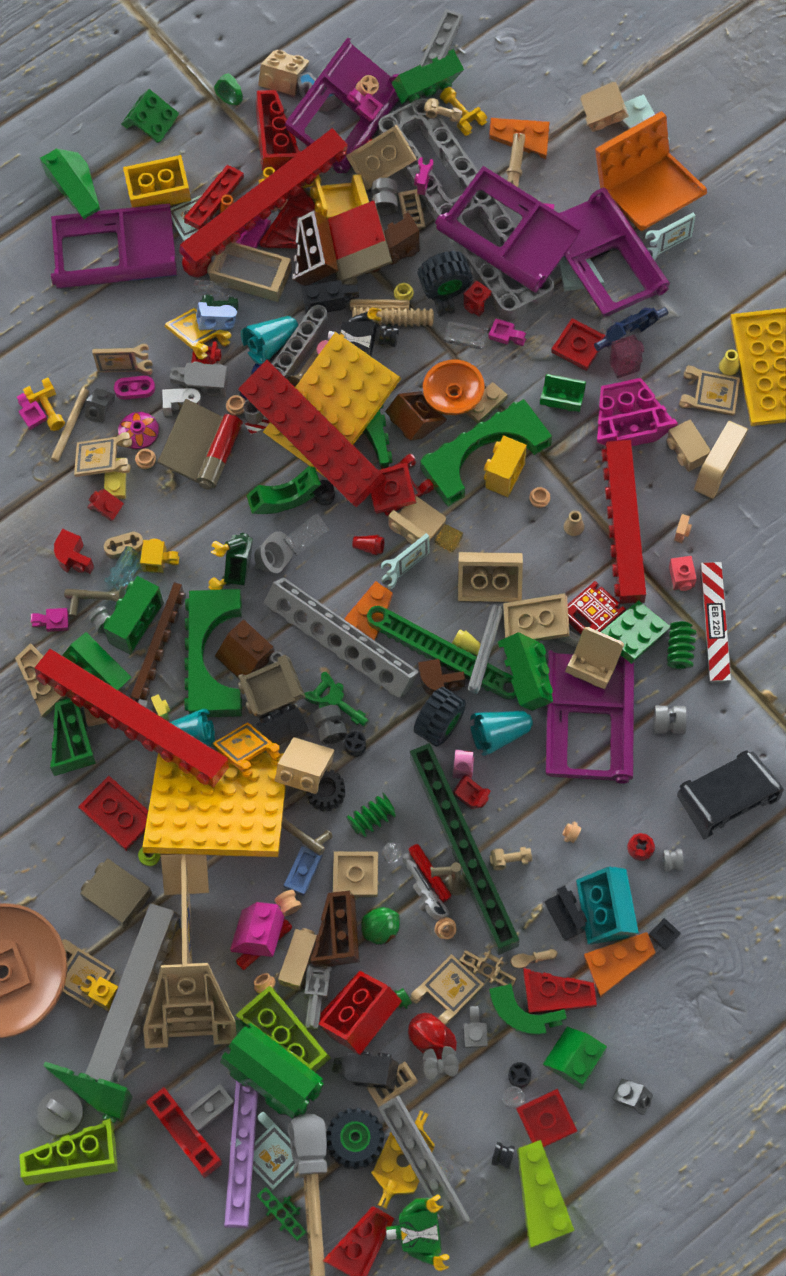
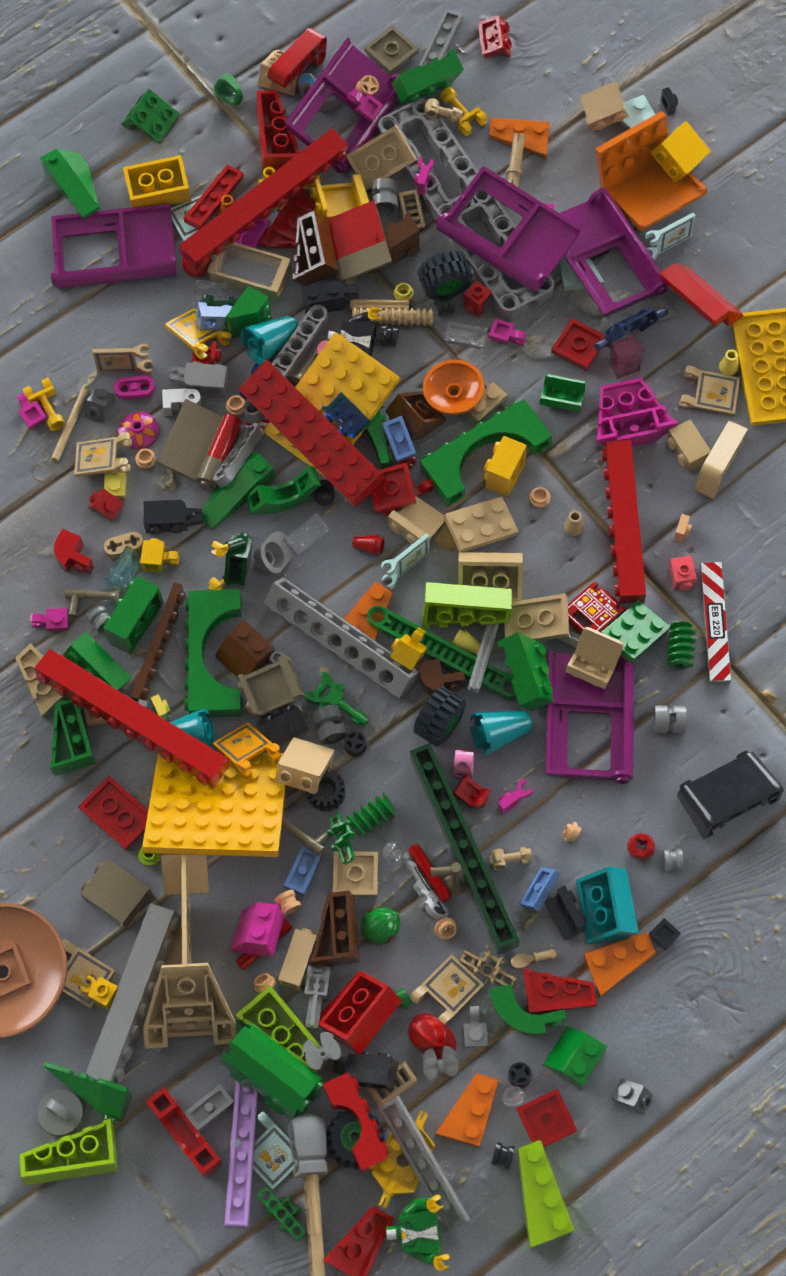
(169, 516): none -> black hinge
(233, 496): none -> green wedge
(238, 455): none -> light grey beam
(248, 310): none -> green slope
(307, 49): none -> red beam
(329, 1049): none -> light grey piece
(343, 838): none -> green piece
(344, 1096): none -> red arch
(346, 415): none -> clear blue bracket
(391, 50): none -> dark tan plate
(399, 439): none -> medium blue plate
(408, 649): none -> yellow brick
(464, 605): none -> lime wedge
(471, 1112): none -> orange wing
(481, 524): none -> tan plate
(494, 37): none -> red bracket
(511, 800): none -> dark pink plate
(539, 889): none -> medium blue plate
(669, 101): none -> black plate
(680, 152): none -> yellow panel
(700, 295): none -> red slope

